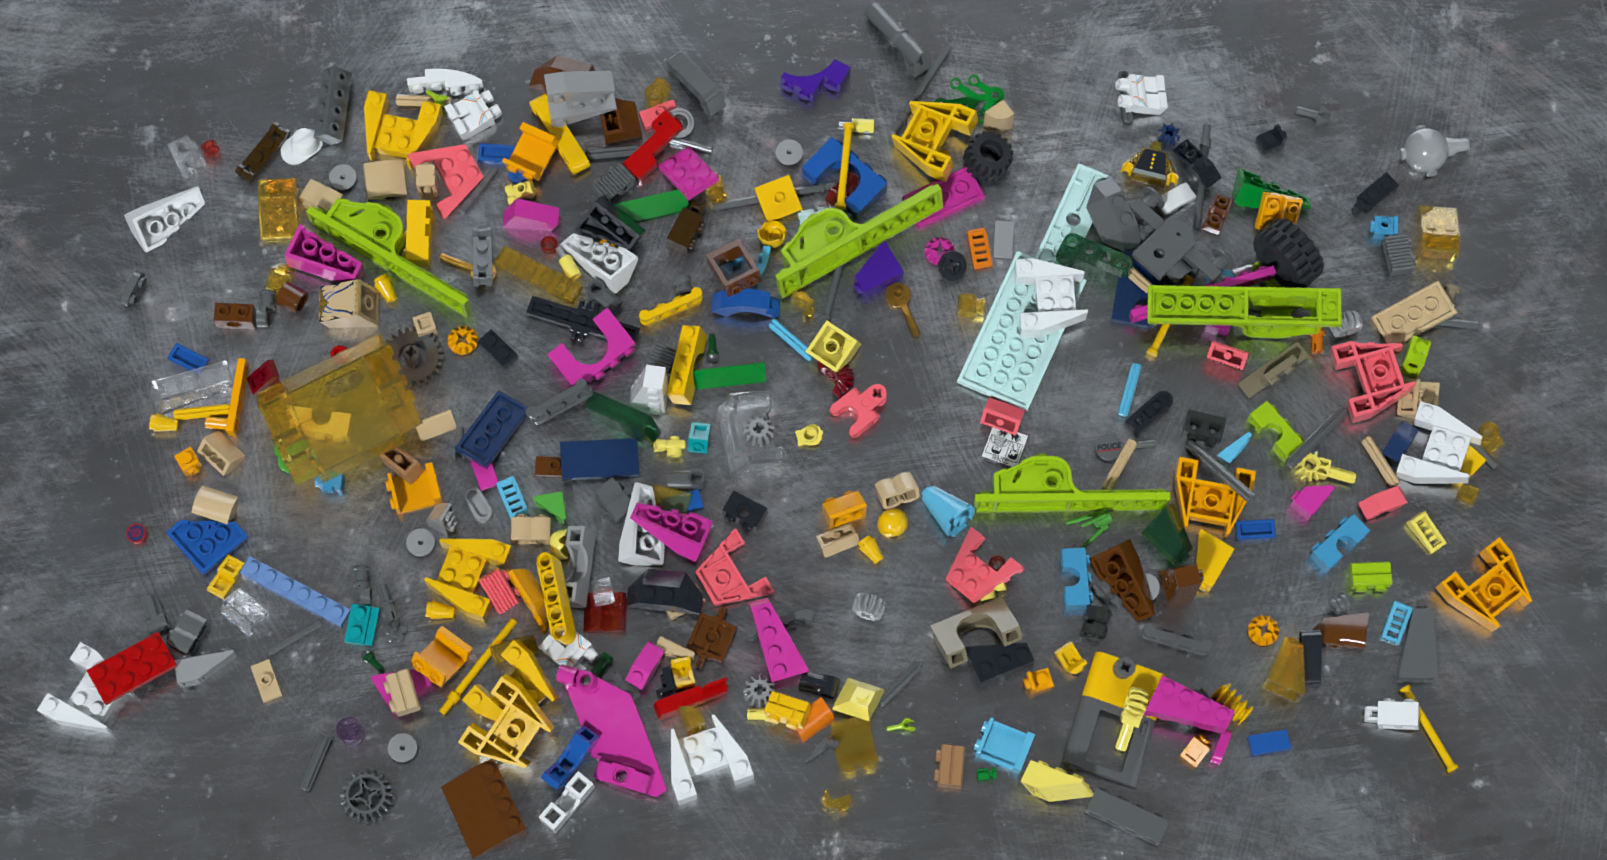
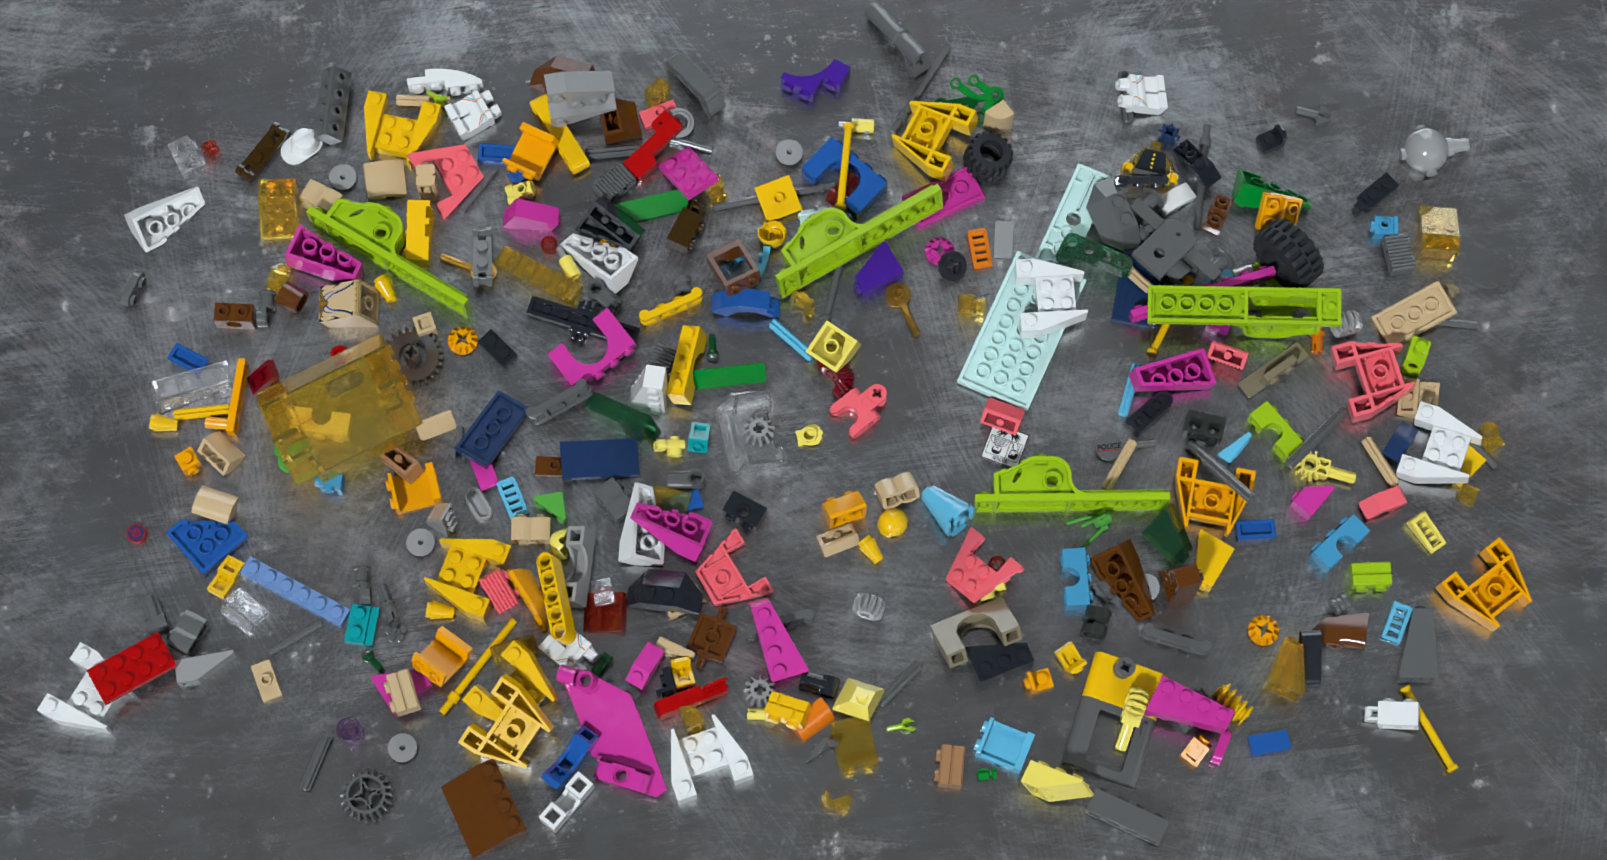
(1139, 180): none -> black hinge
(1179, 372): none -> dark pink wedge

